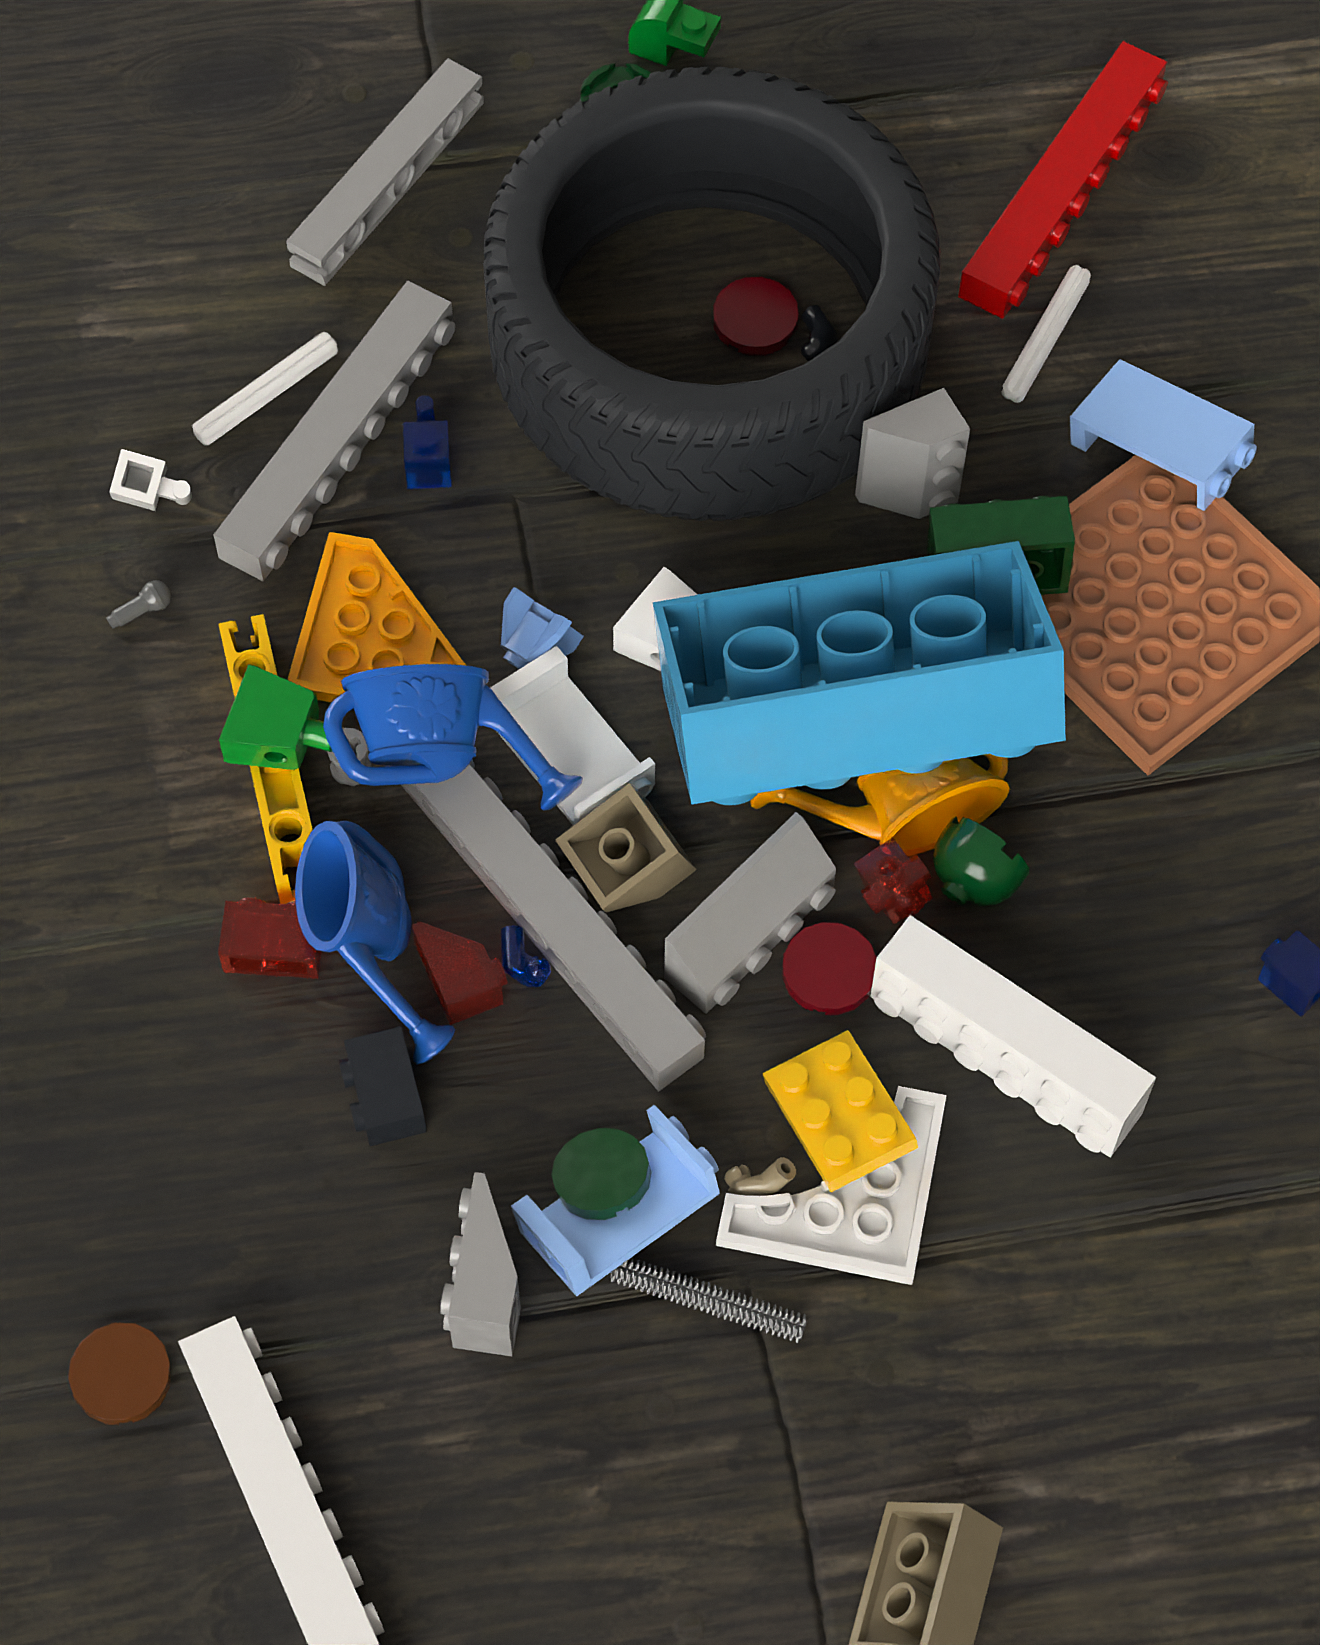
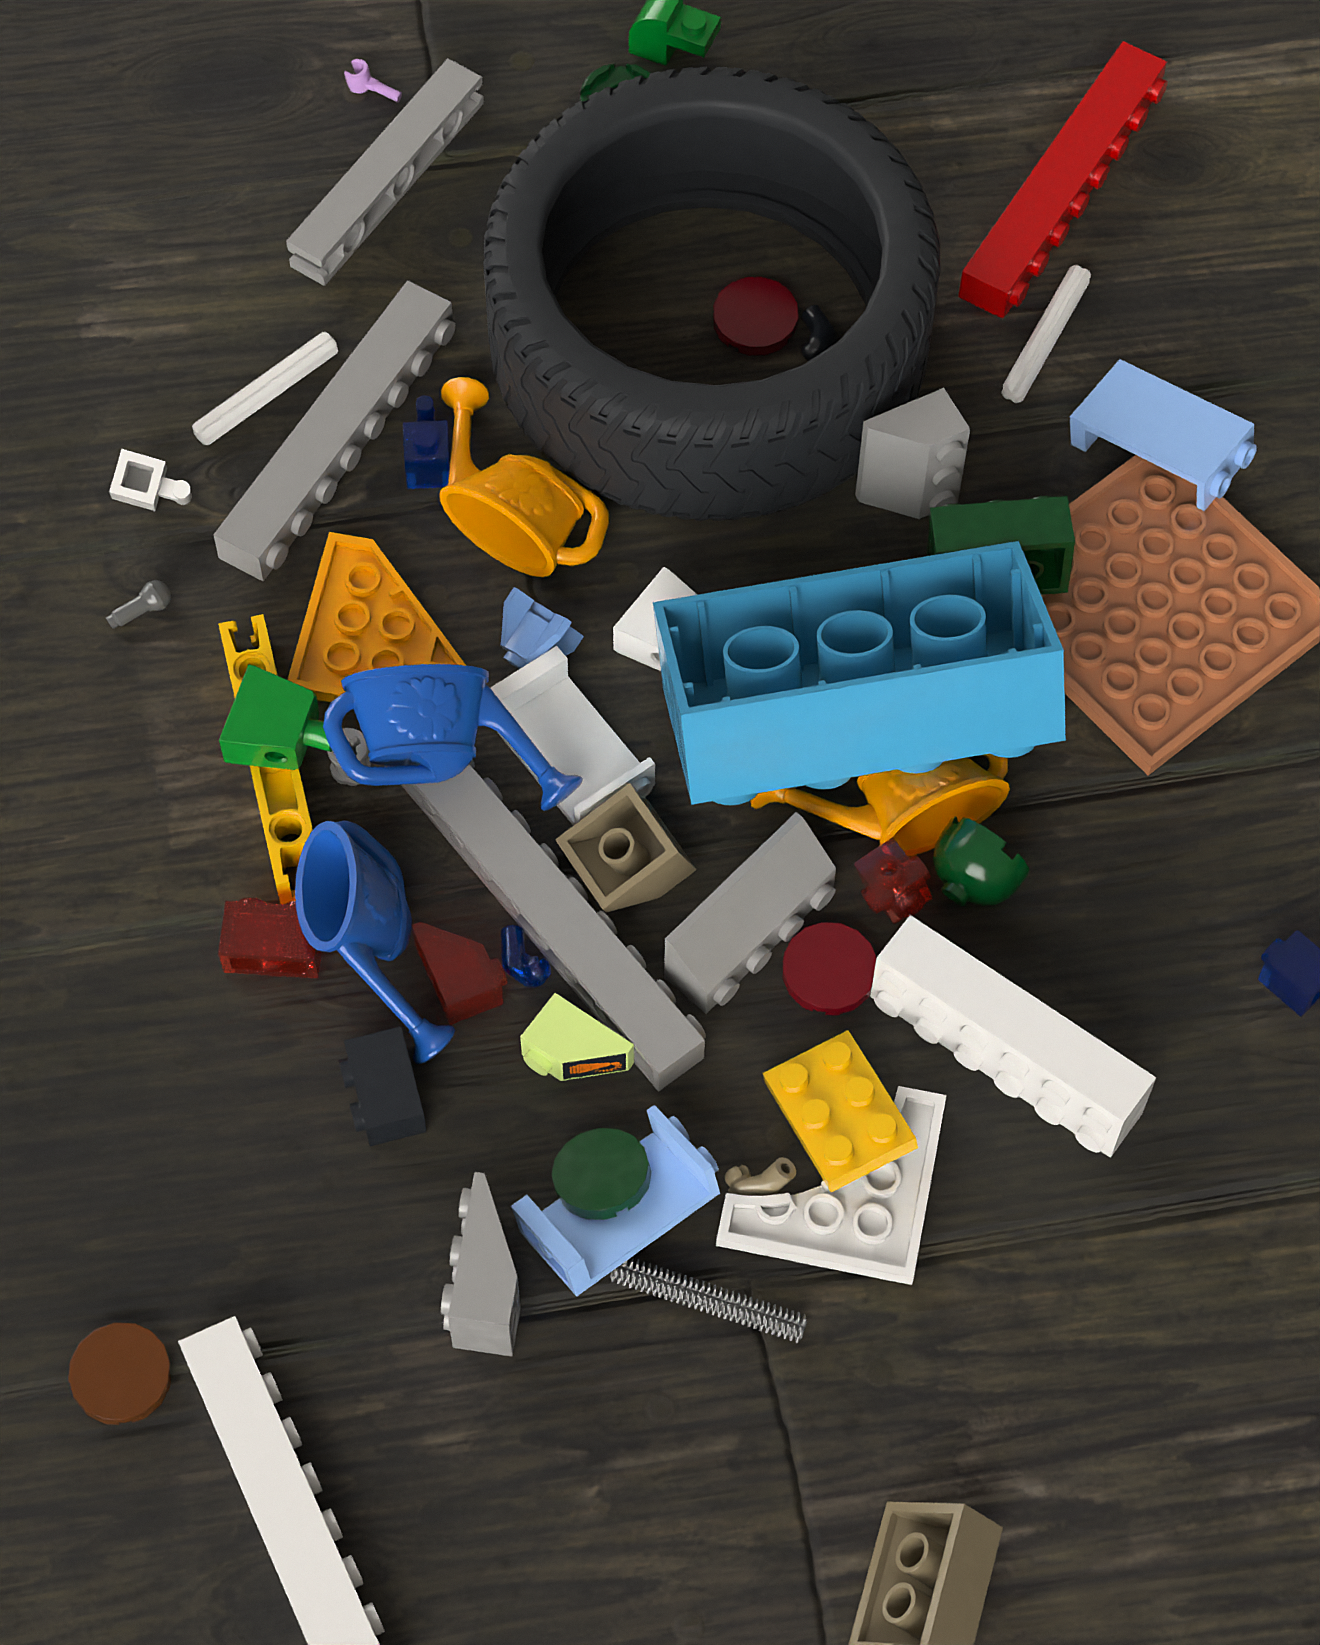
(363, 81): none -> lavender hand
(519, 505): none -> light orange piece
(573, 1043): none -> yellowish green slope

